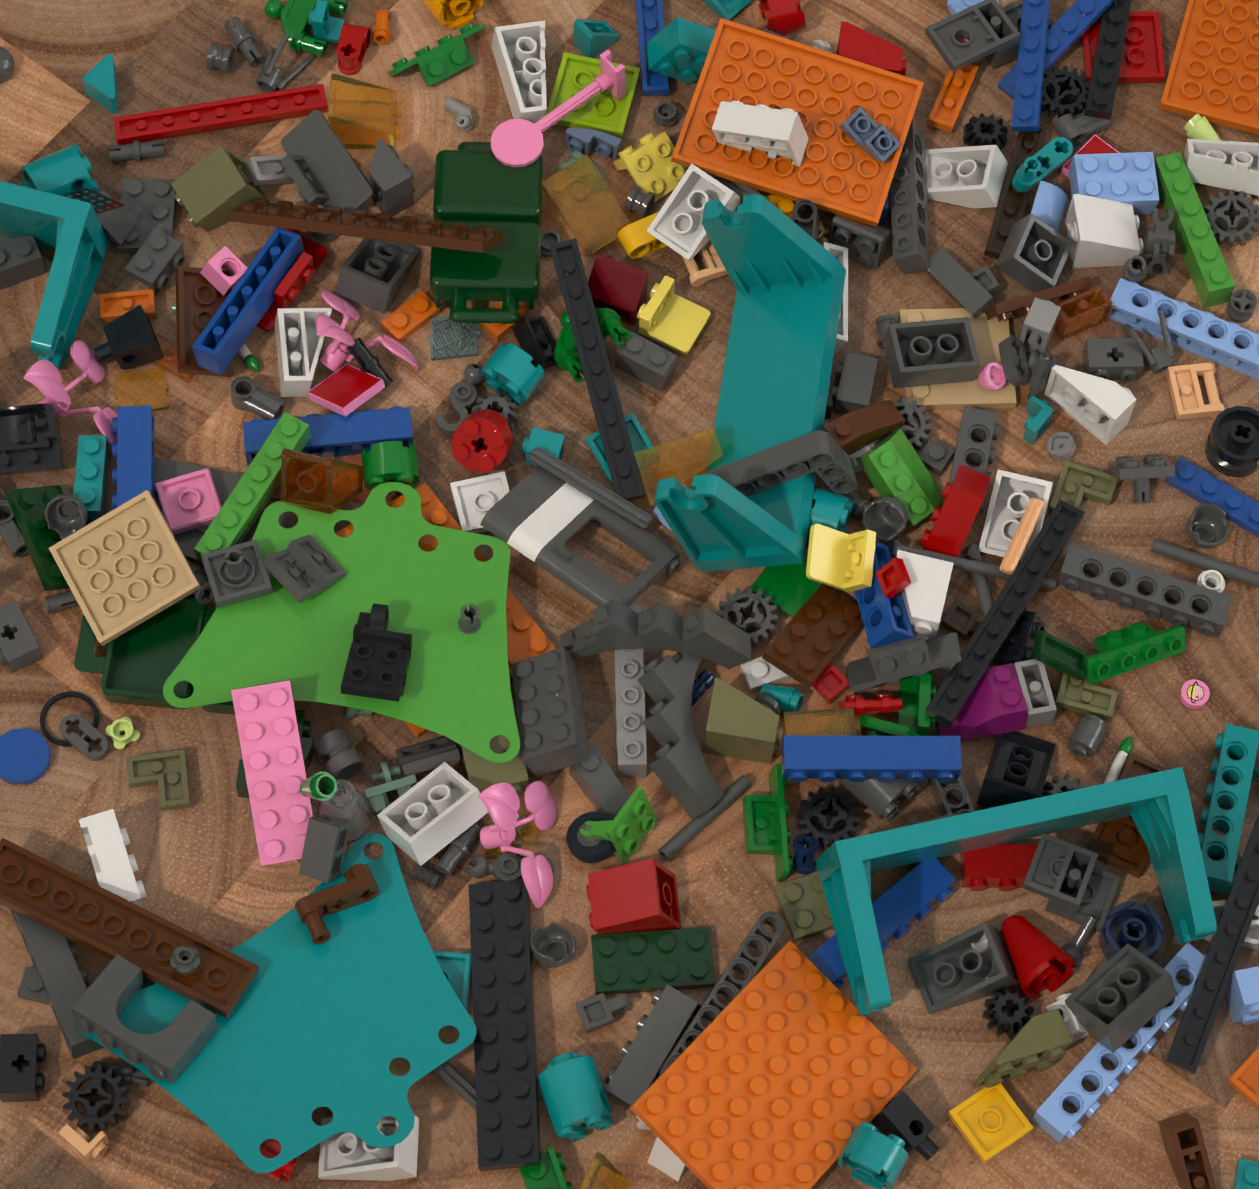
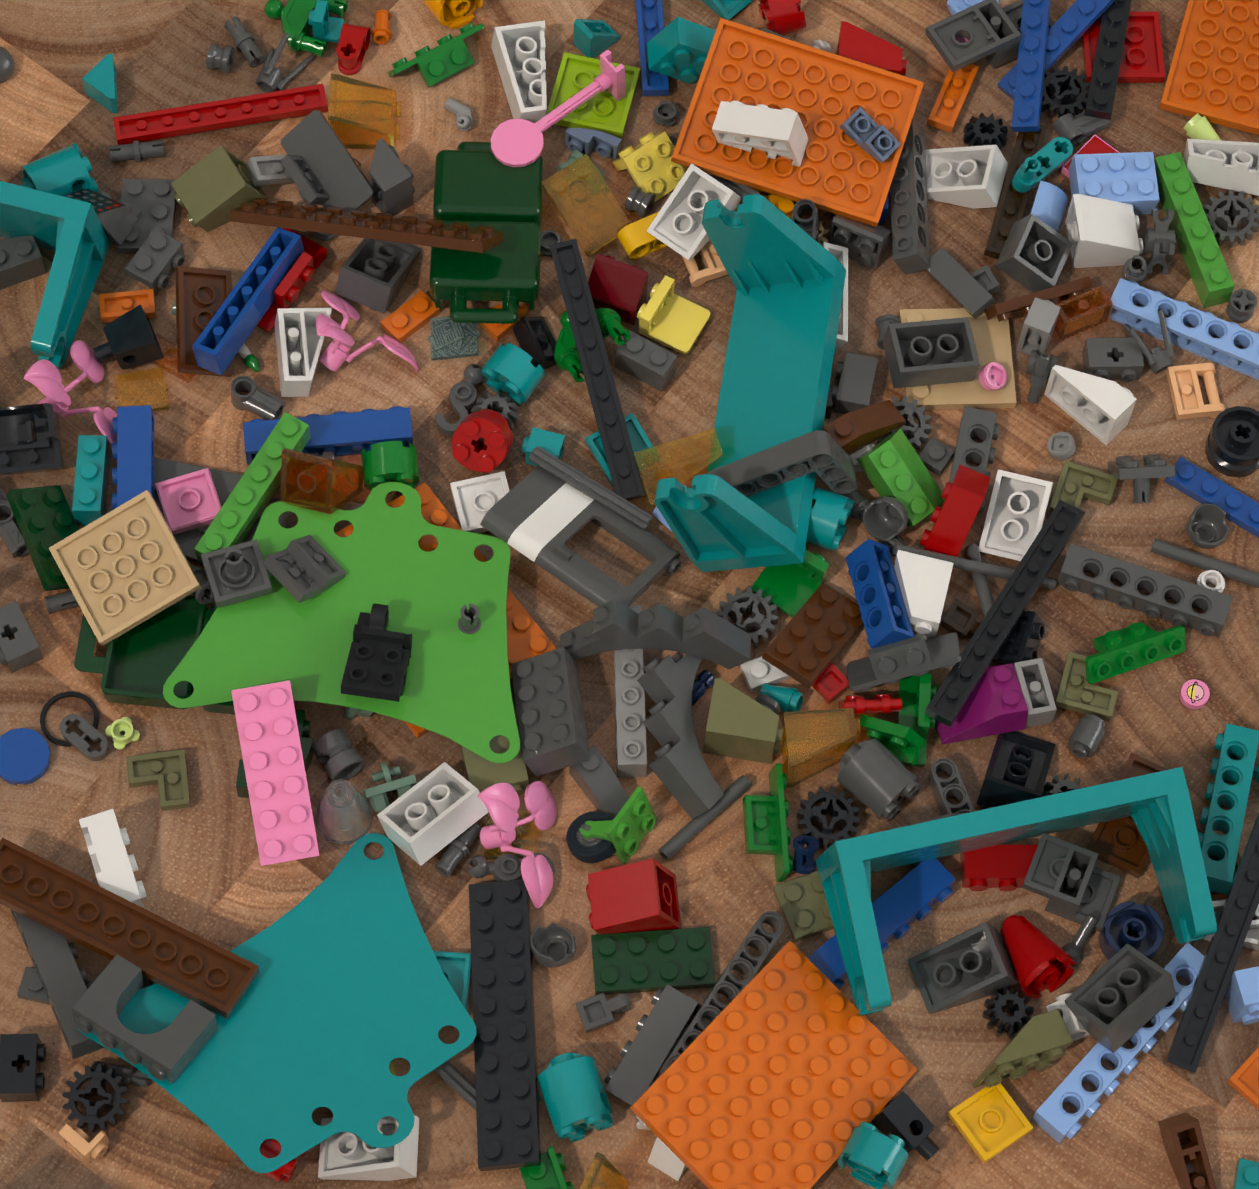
(66, 514): dark grey hair -> none
(188, 966): dark grey plate -> none
(224, 260): bright pink brick -> none
(319, 786): green cone -> none
(324, 848): dark grey hinge -> none
(346, 390): red tile -> none
(357, 889): reddish brown beam -> none
(368, 362): black pin -> none
(417, 871): dark grey piece -> none
(427, 754): dark grey plate -> none
(841, 558): light yellow bracket -> none
(871, 758): blue brick -> none
(893, 577): red plate -> none
(1014, 360): dark grey beam -> none
(1022, 536): light nougat axle -> none
(1039, 419): teal bracket -> none
(1060, 655): dark green tile -> none
(1124, 750): white piece -> none

